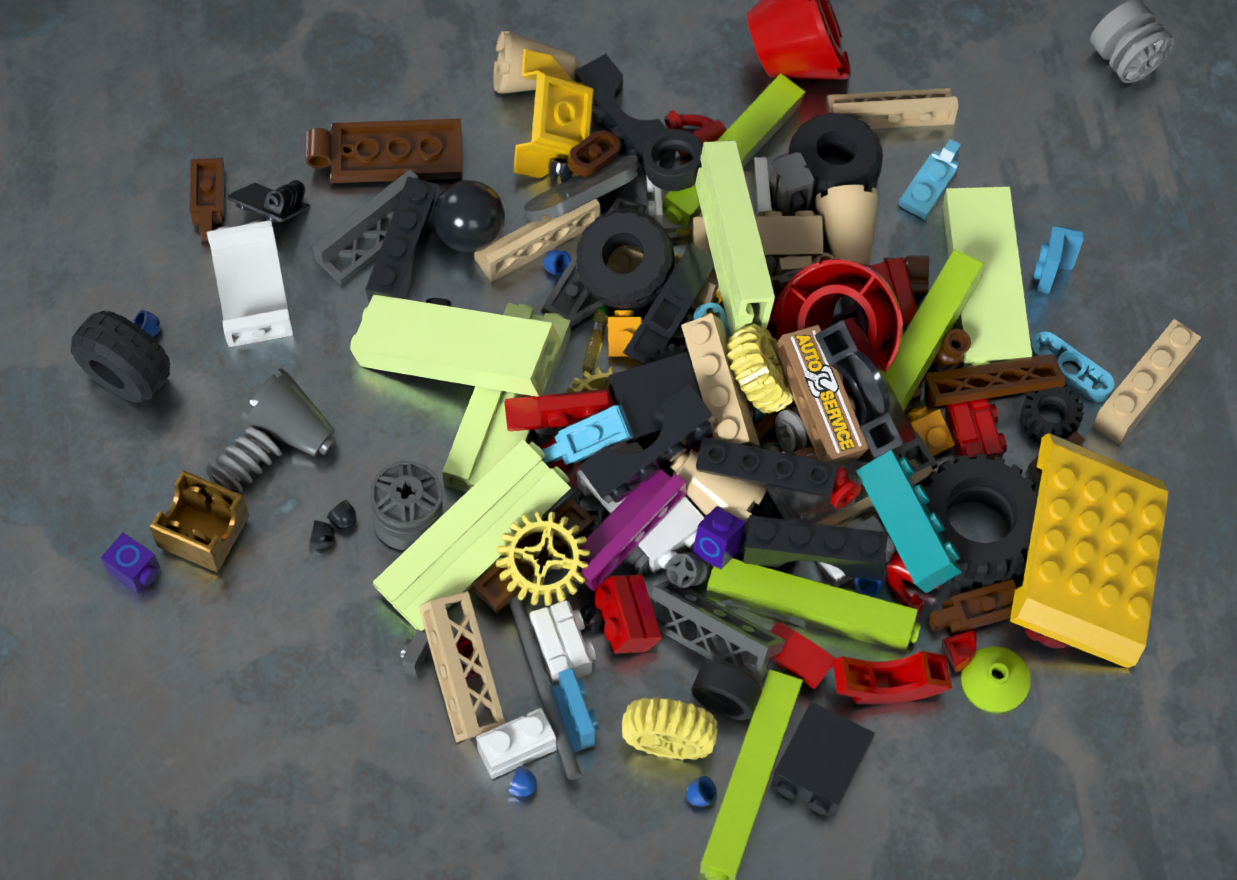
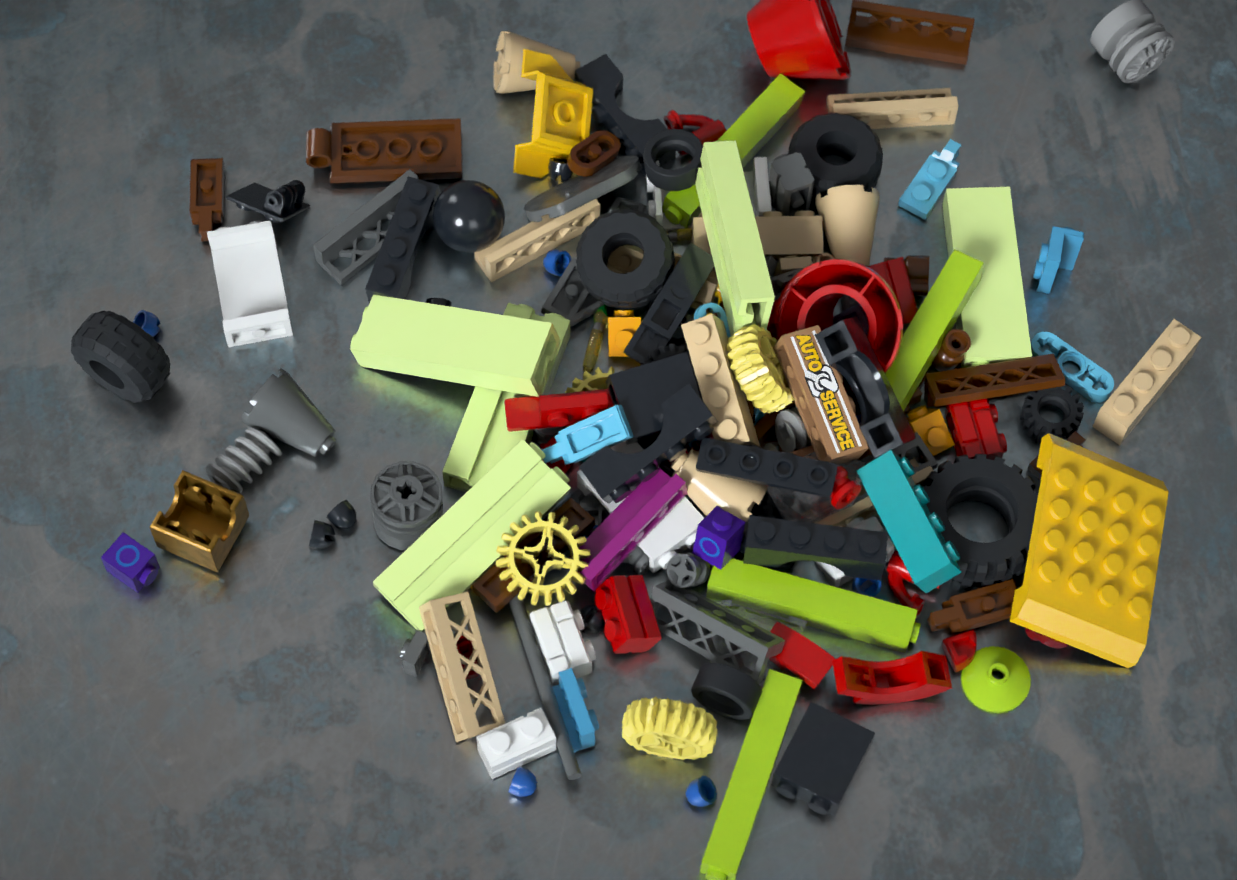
(909, 36): none -> reddish brown fence

